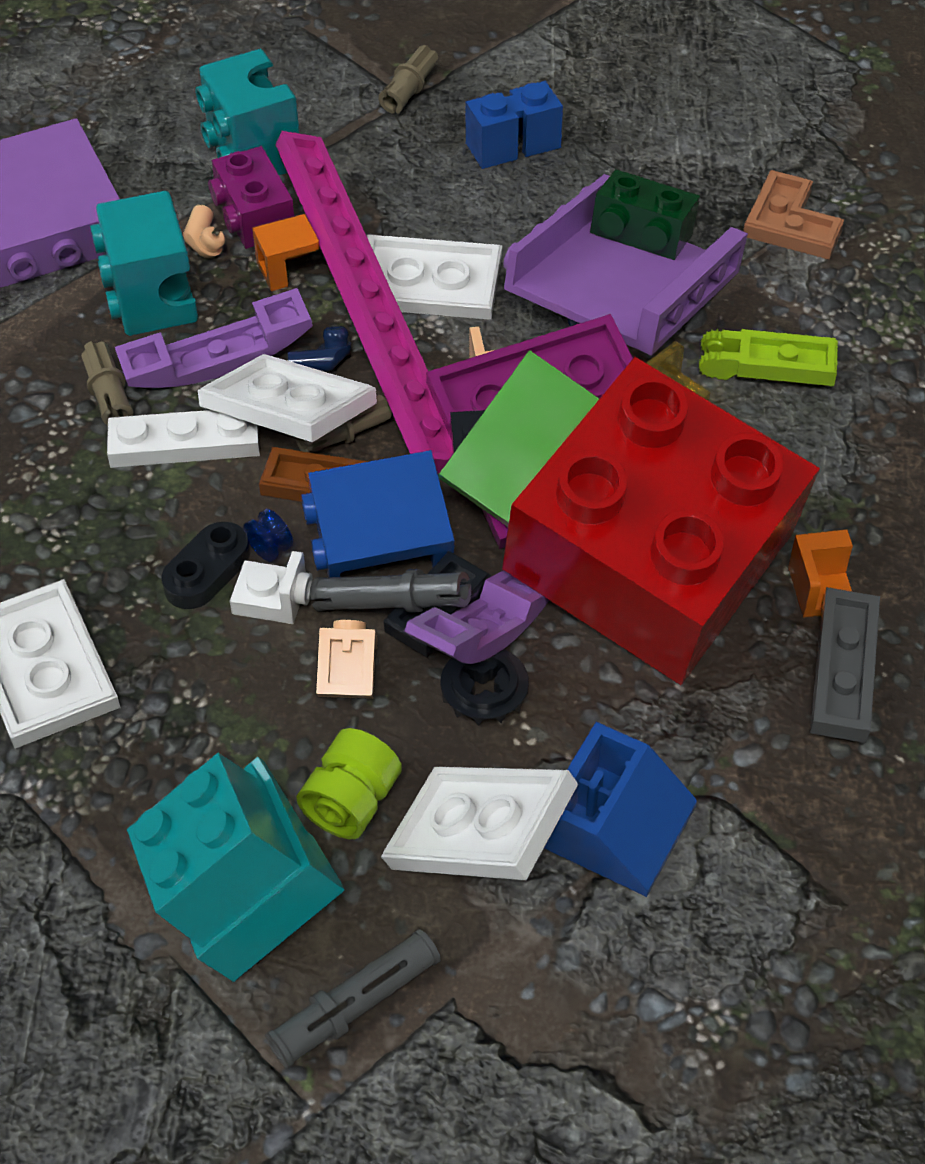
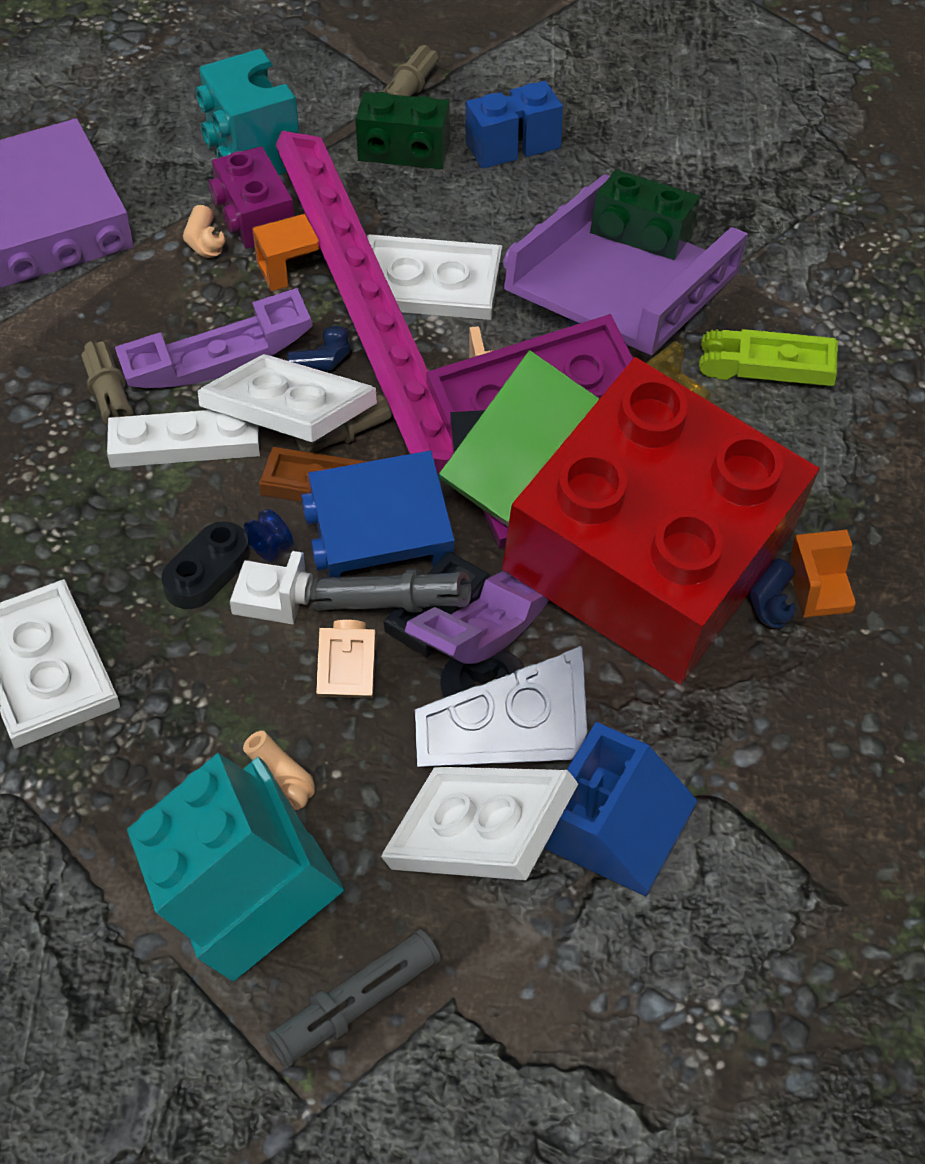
(144, 263): teal piece -> none
(291, 777): none -> light nougat arm
(353, 778): lime wheel -> none
(403, 130): none -> dark green brick
(511, 720): none -> wing
(767, 595): none -> dark blue arm
(782, 220): nougat tile -> none
(845, 665): dark grey plate -> none

